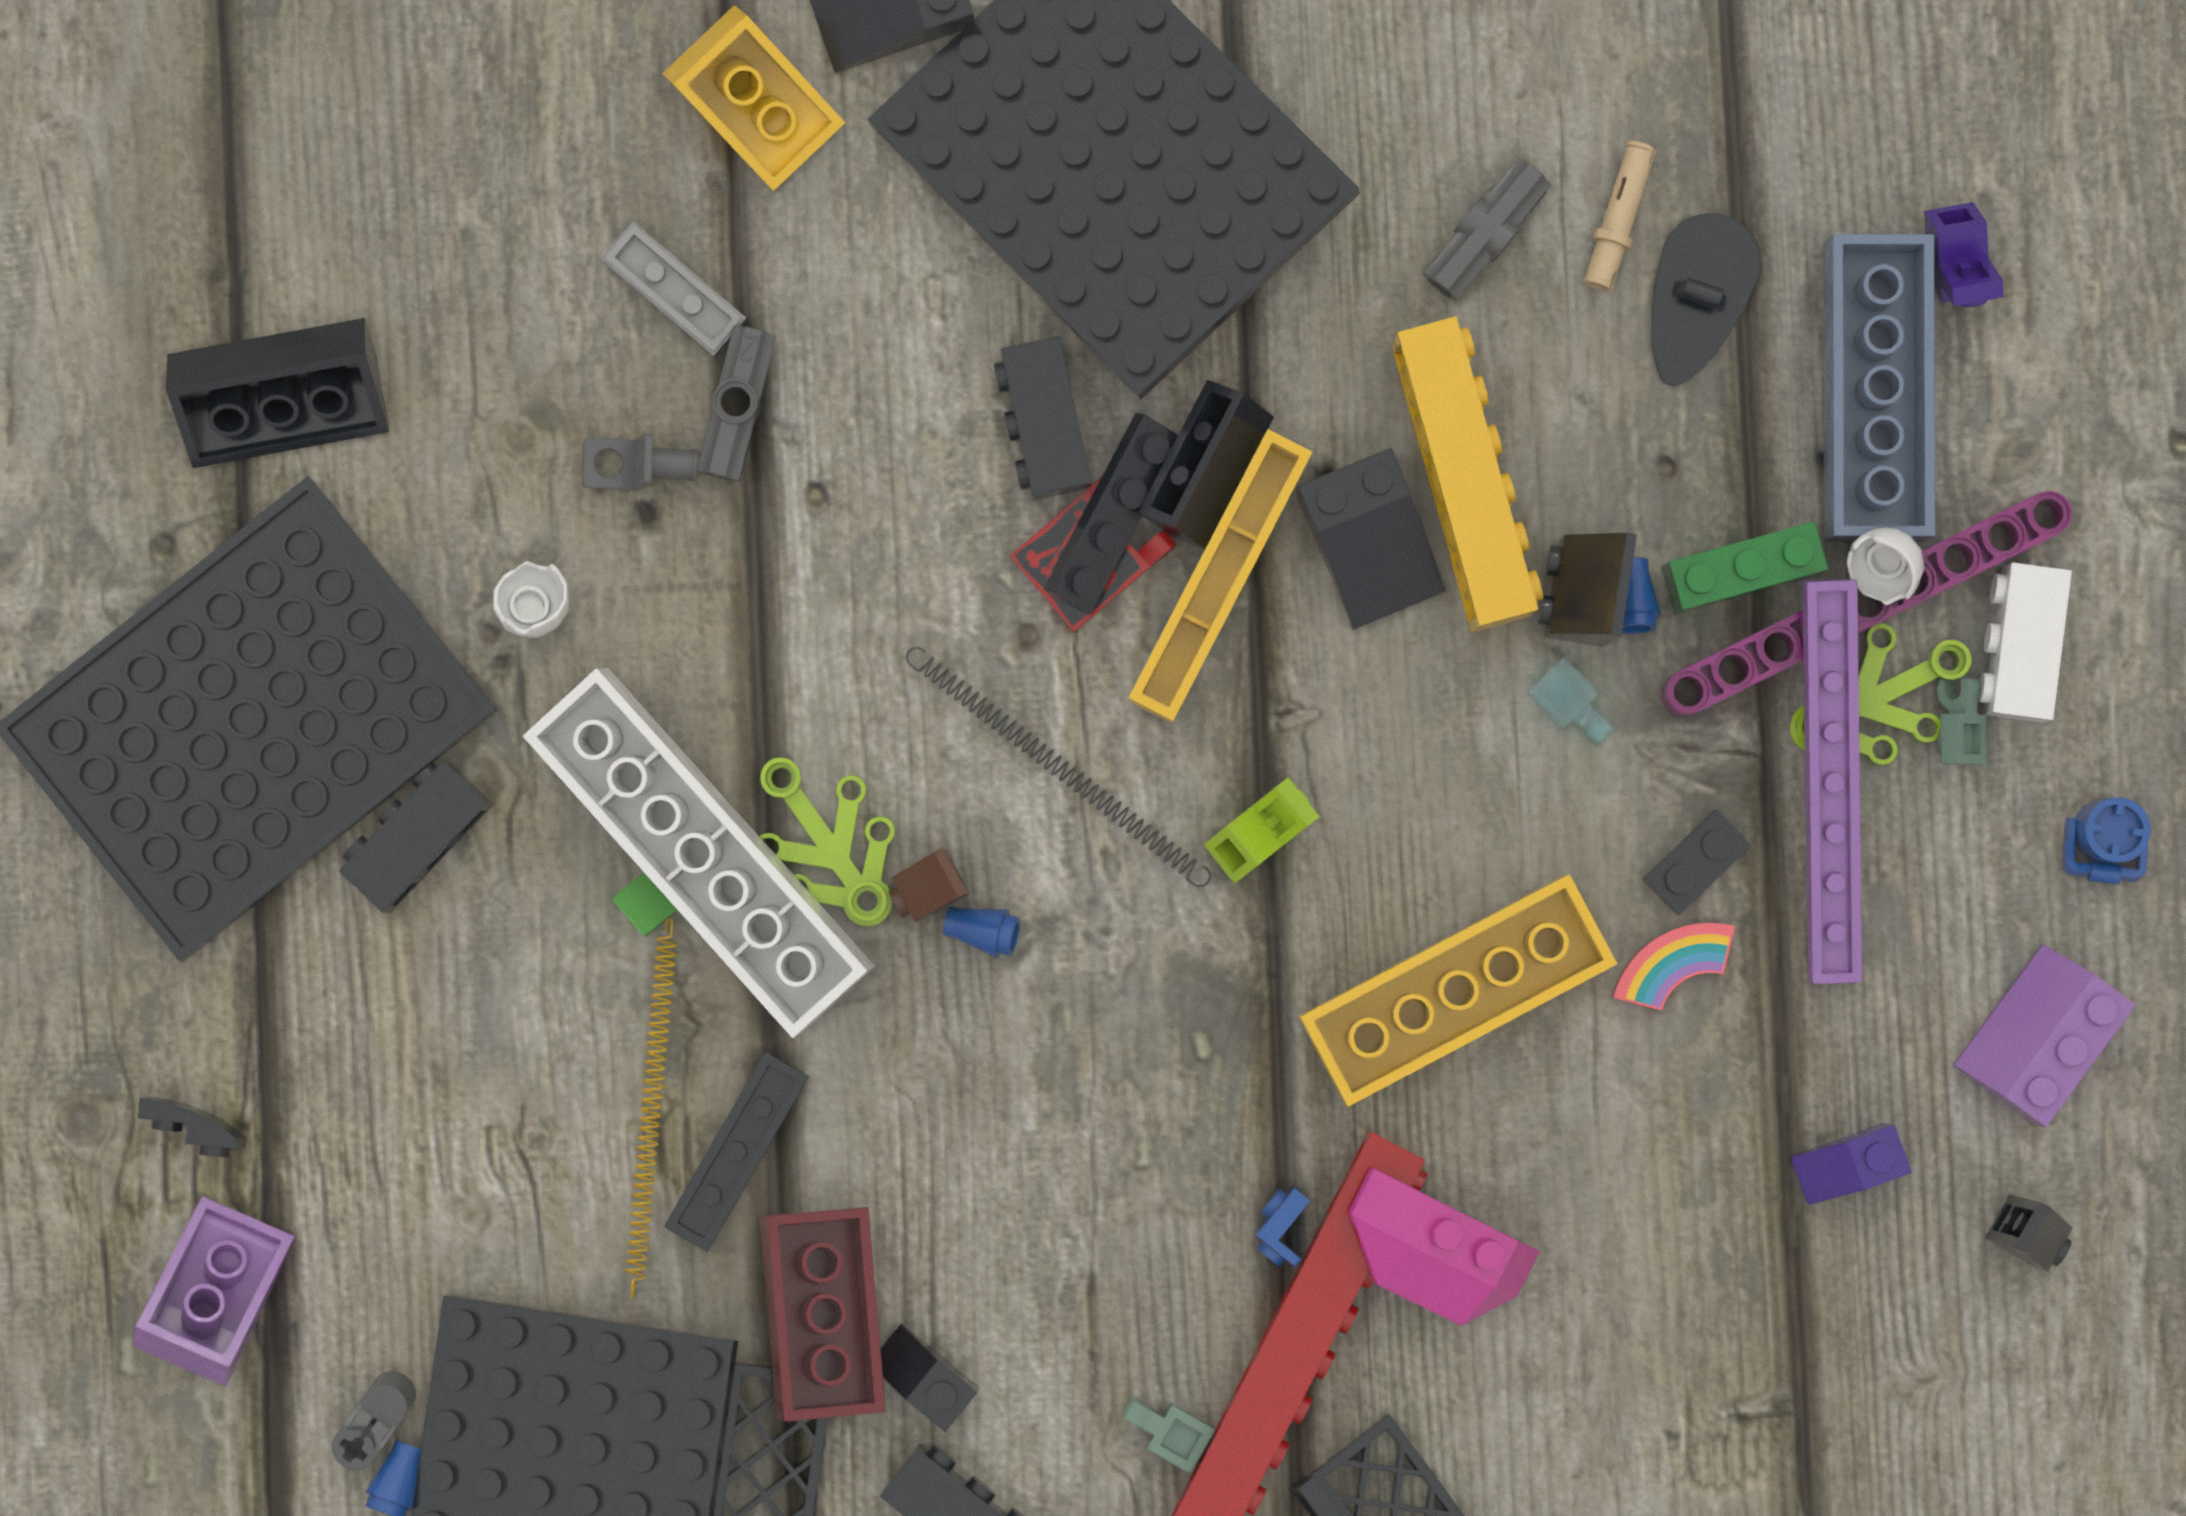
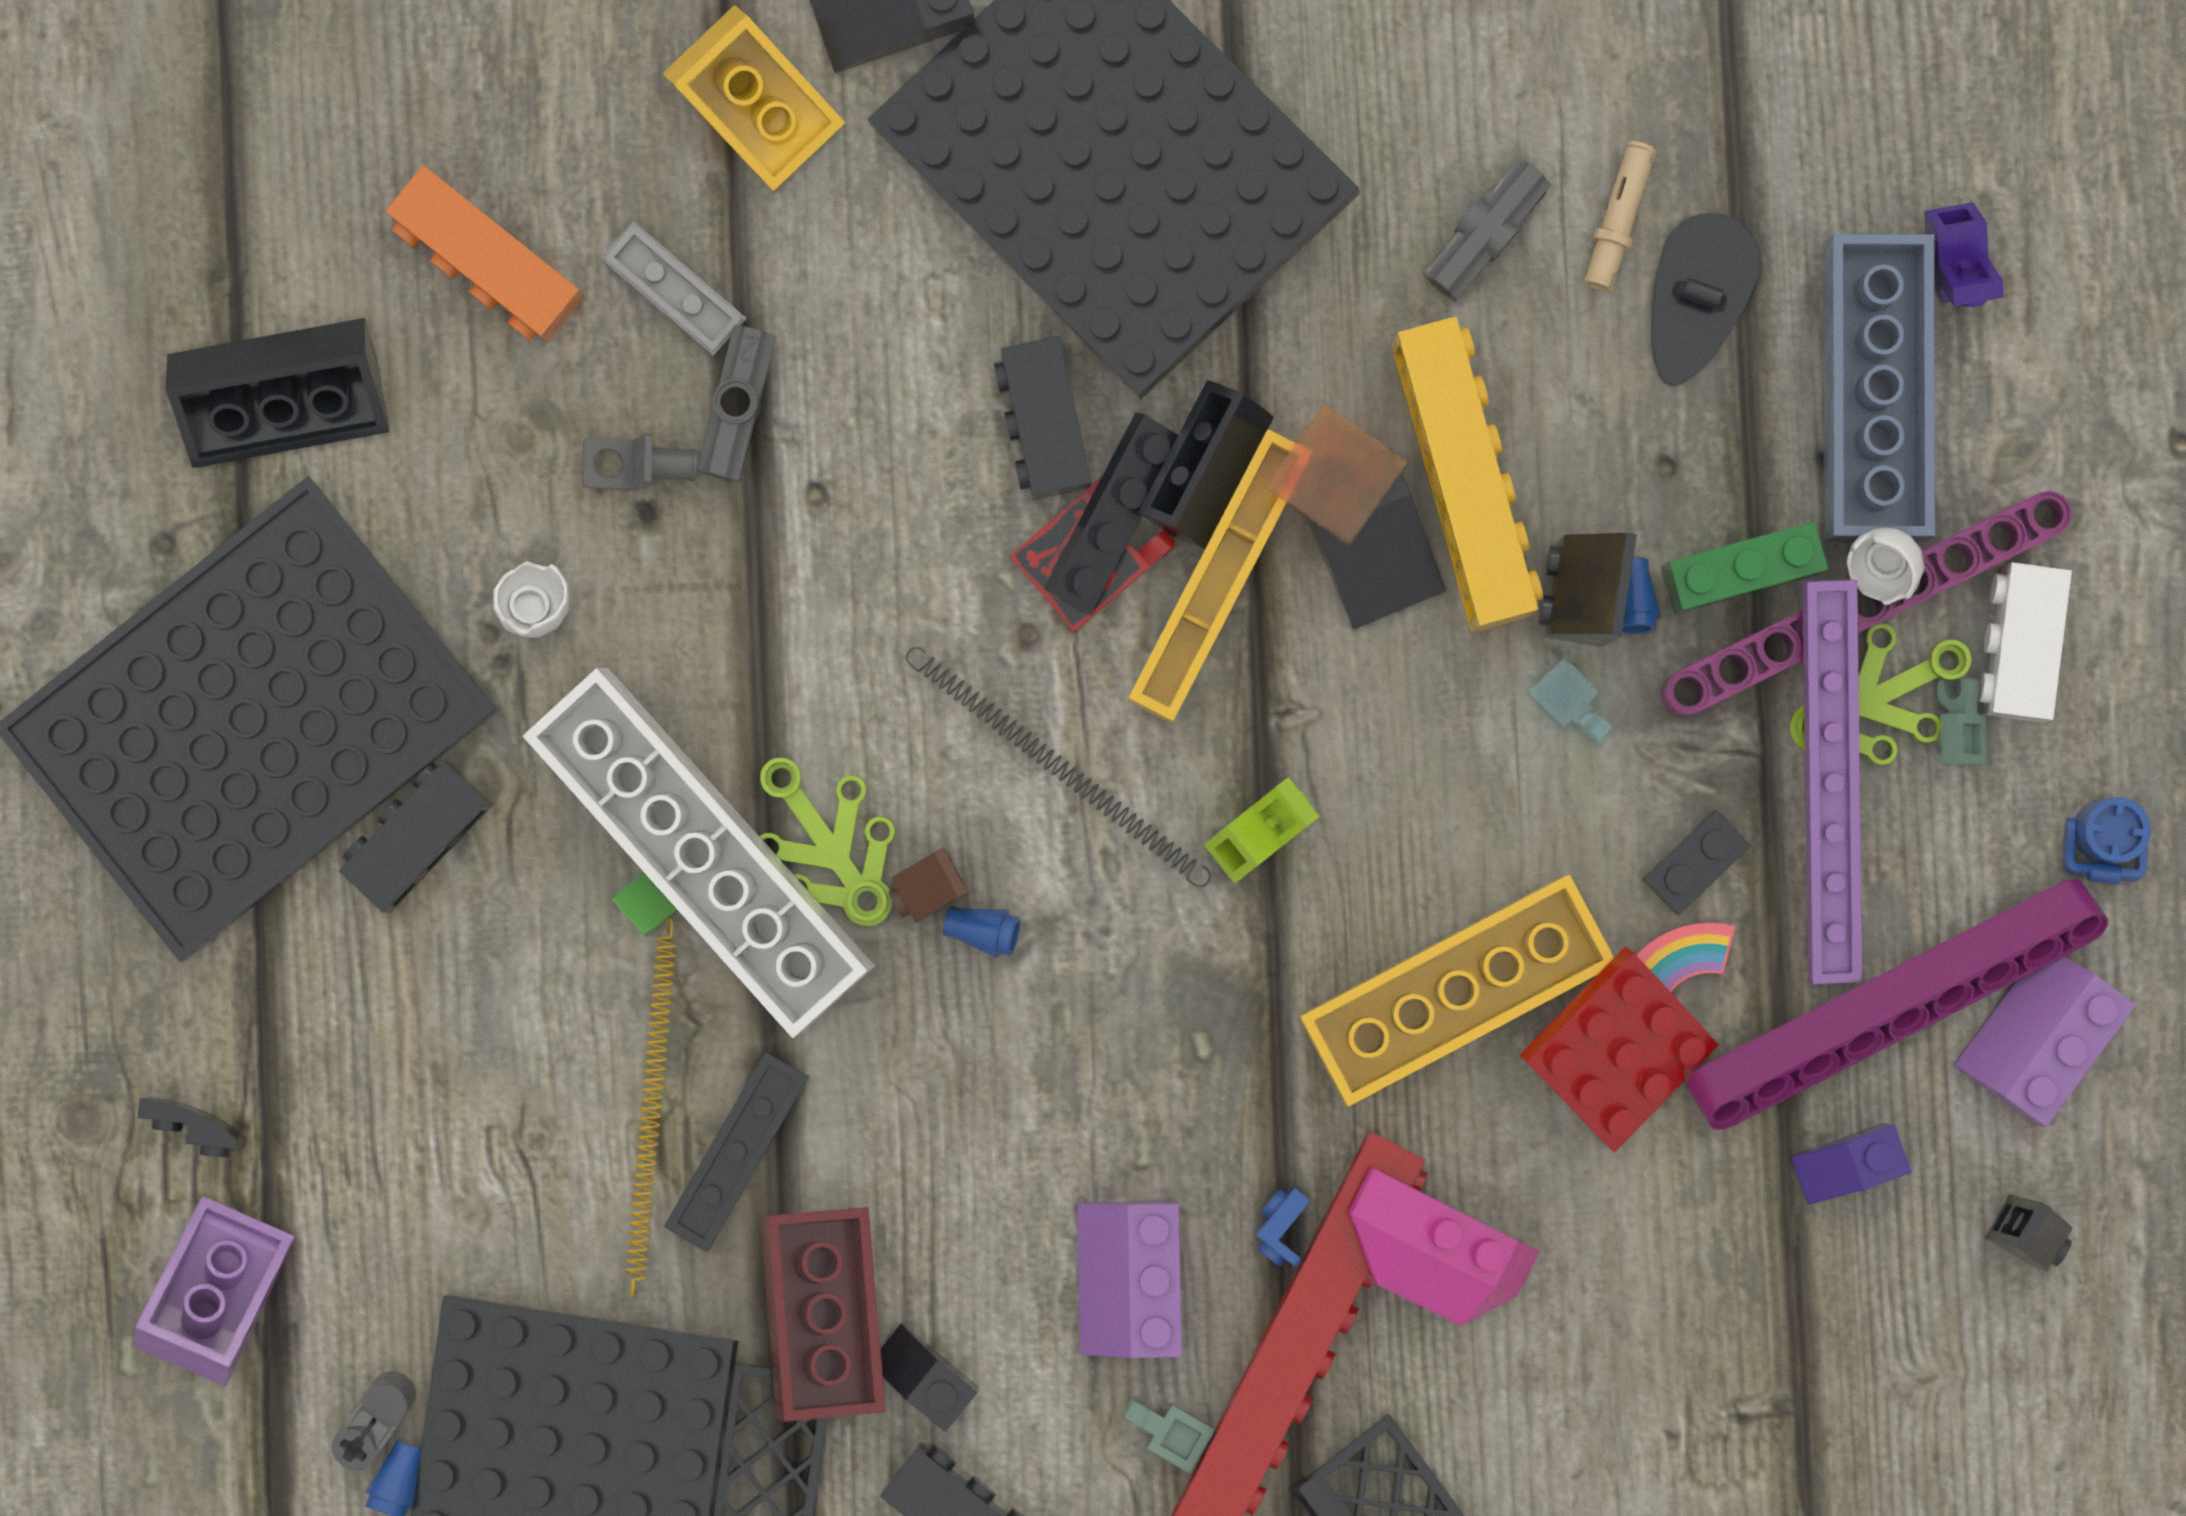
(484, 254): none -> orange brick
(1129, 1279): none -> medium lavender slope
(1336, 474): none -> clear orange plate
(1619, 1049): none -> red plate
(1896, 1004): none -> magenta beam

